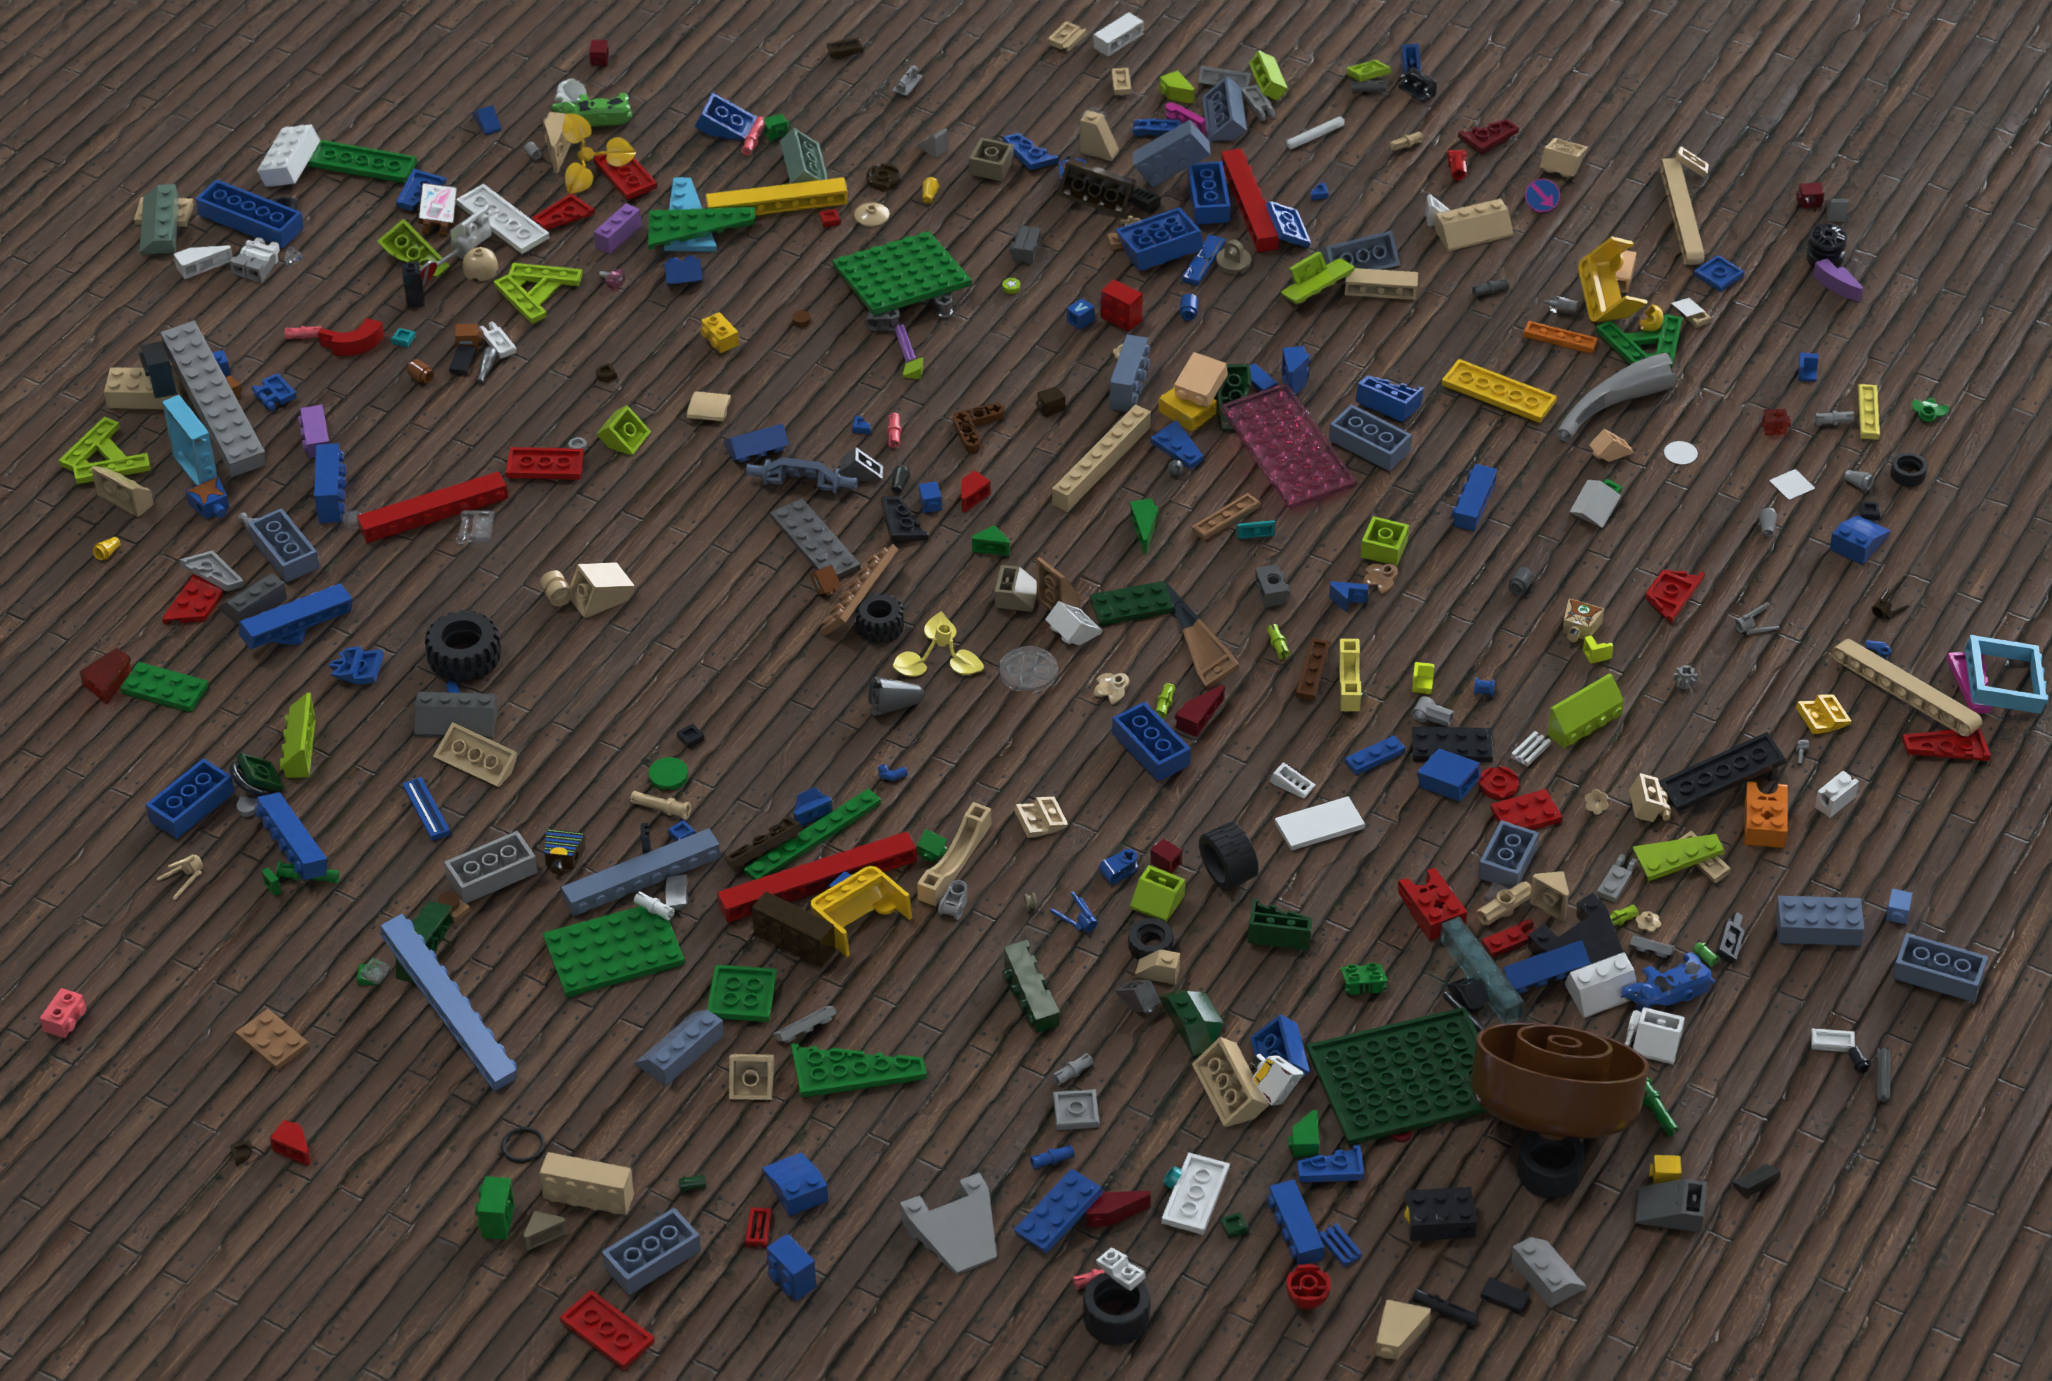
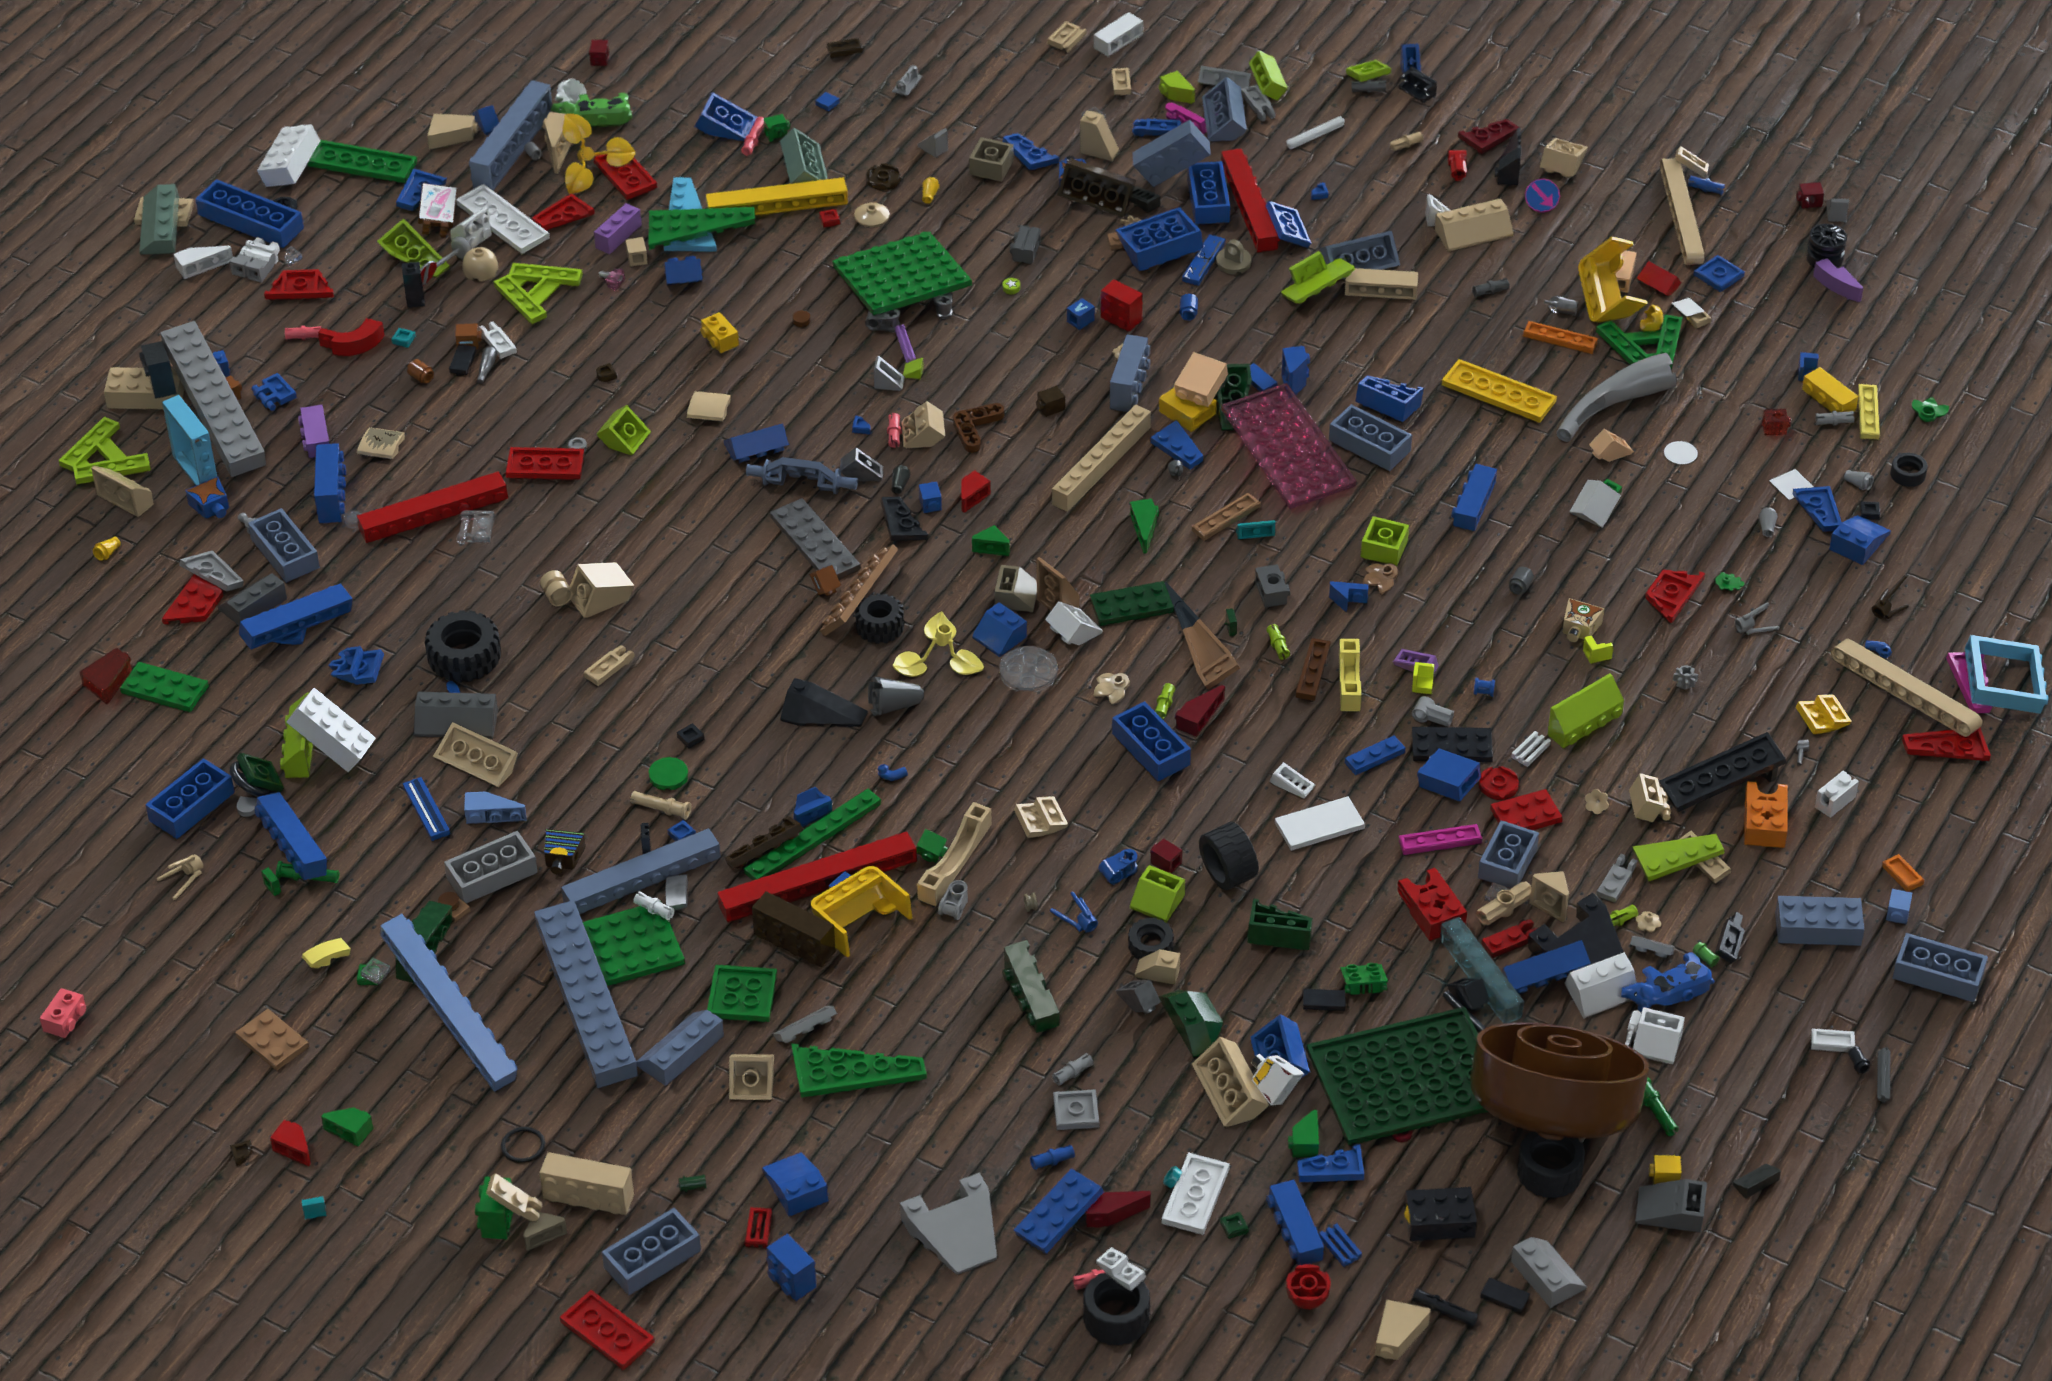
(299, 284): none -> red wing
(314, 1207): none -> teal tile
(322, 953): none -> light yellow slope
(331, 730): none -> white brick
(348, 1124): none -> green slope
(380, 443): none -> slope
(451, 130): none -> tan slope
(489, 808): none -> medium blue slope
(511, 135): none -> sand blue brick
(513, 1198): none -> tan hinge
(586, 994): none -> sand blue brick
(608, 665): none -> tan hinge
(636, 251): none -> tan brick
(813, 704): none -> black wedge
(827, 101): none -> blue tile
(886, 376): none -> light grey slope
(923, 427): none -> tan slope
(1000, 629): none -> blue slope
(1231, 622): none -> dark green tile
(1324, 999): none -> black tile
(1417, 657): none -> medium lavender slope
(1440, 839): none -> dark pink tile
(1509, 162): none -> black wedge
(1659, 279): none -> red brick
(1706, 185): none -> blue pin
(1729, 582): none -> green piece
(1820, 506): none -> blue wing
(1829, 391): none -> yellow brick
(1903, 873): none -> orange tile

